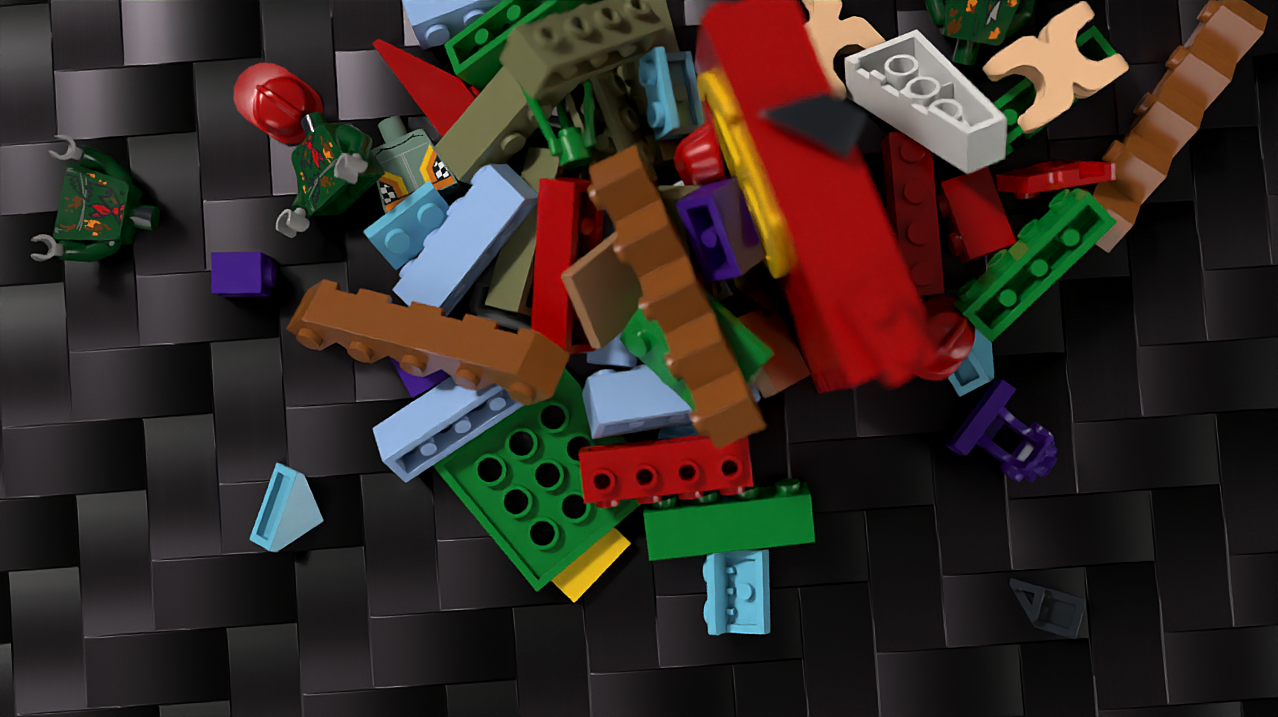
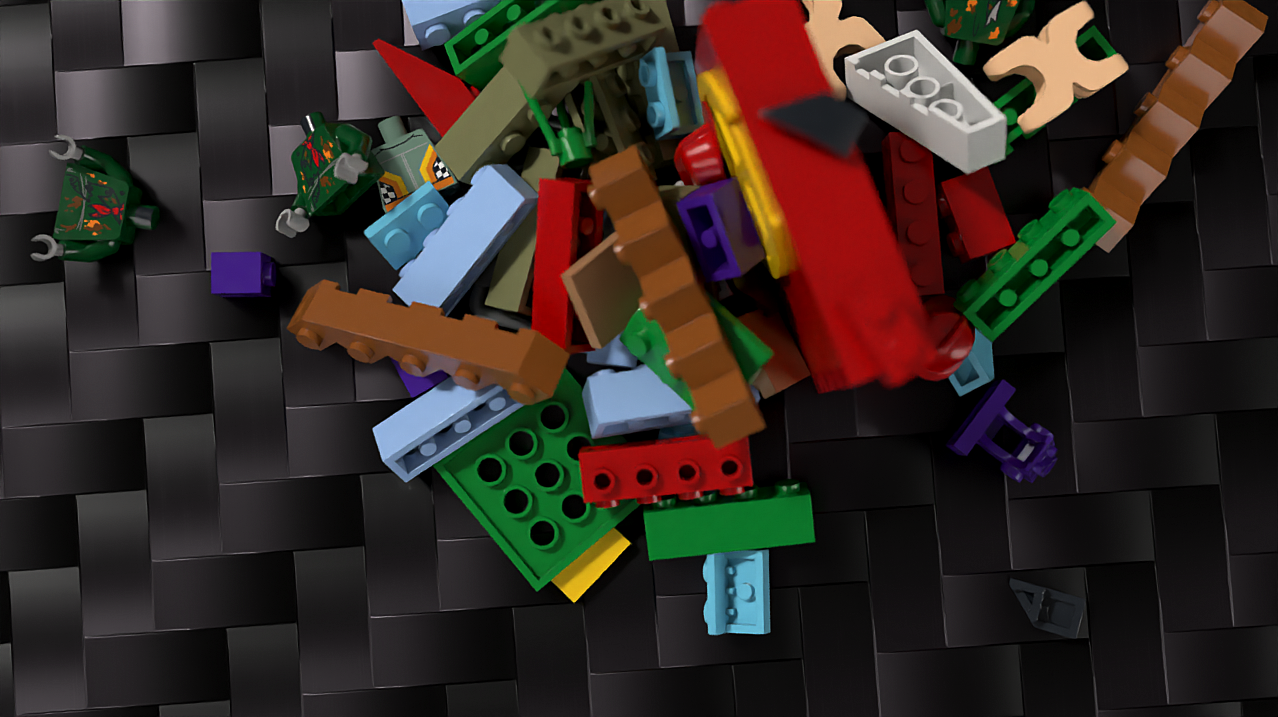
(275, 101): red piece -> none
(286, 510): medium azure slope -> none
(1054, 175): red wing -> none

